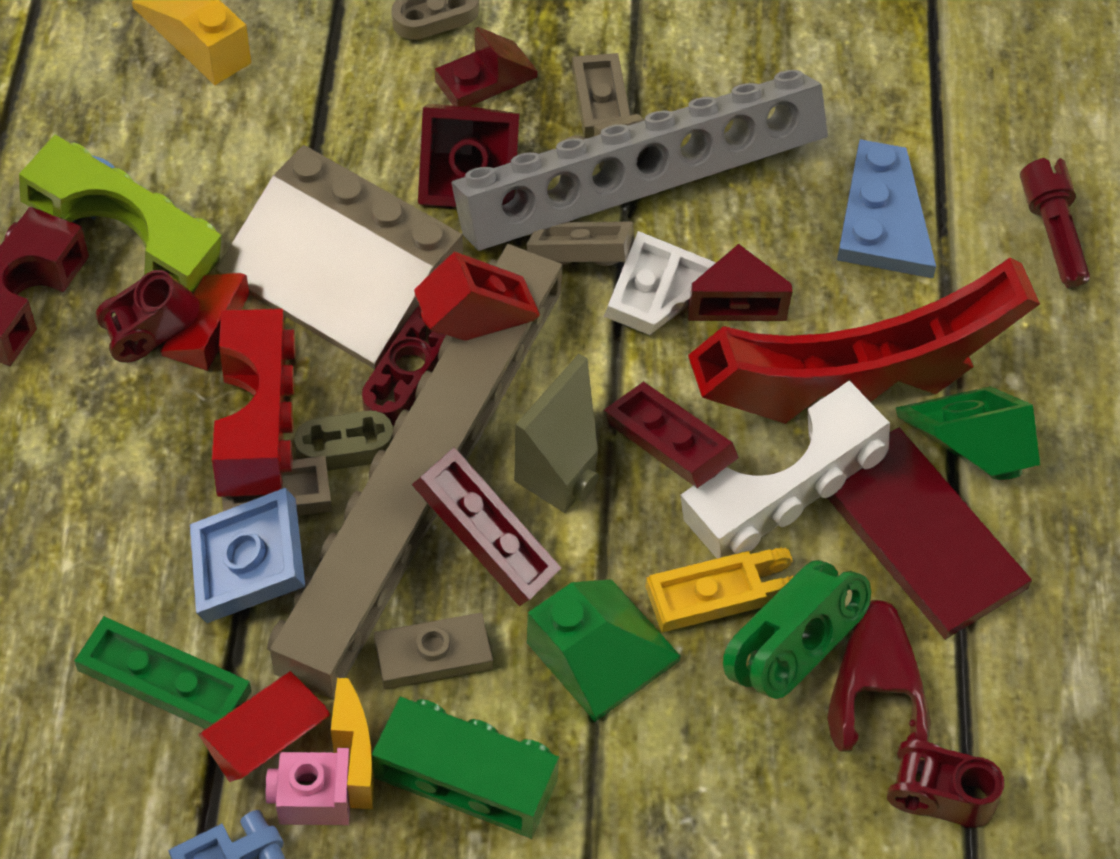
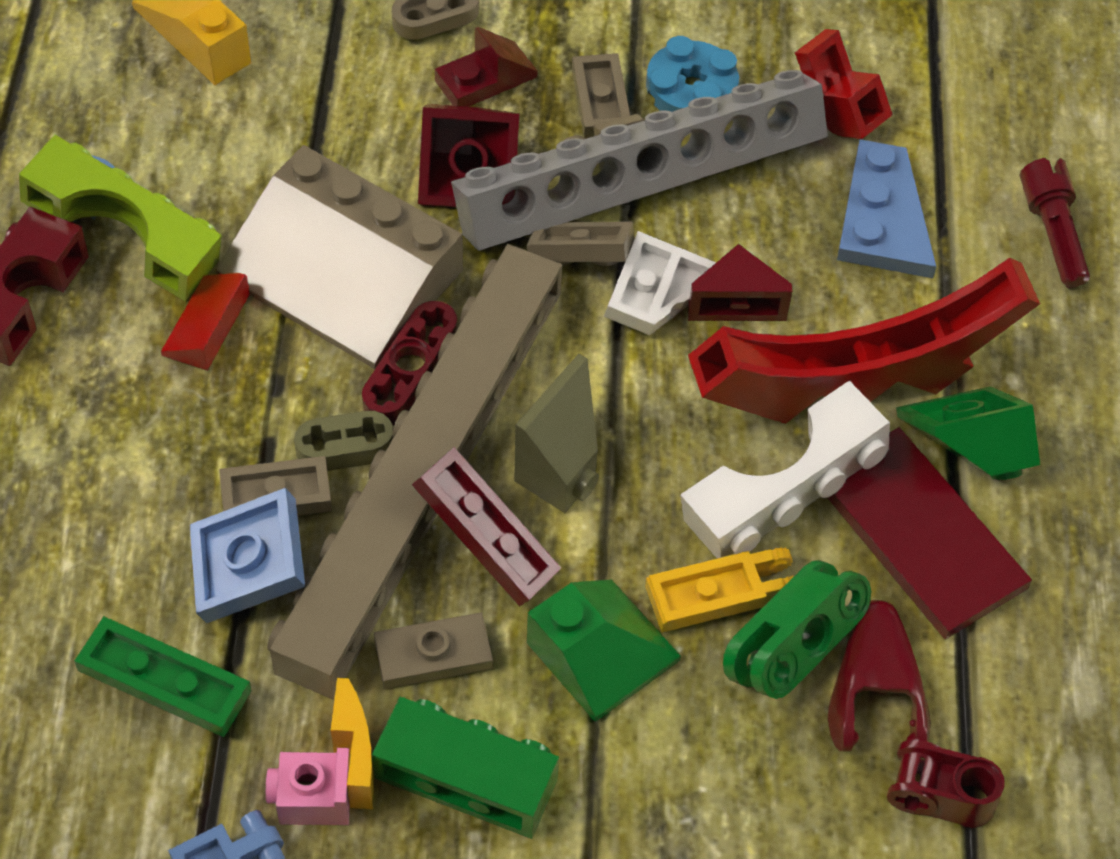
(146, 313): dark red piece -> none
(250, 444): red arch -> none
(263, 726): red slope -> none
(473, 298): red slope -> none
(671, 434): dark red plate -> none
(685, 59): none -> dark azure plate
(852, 100): none -> red brick

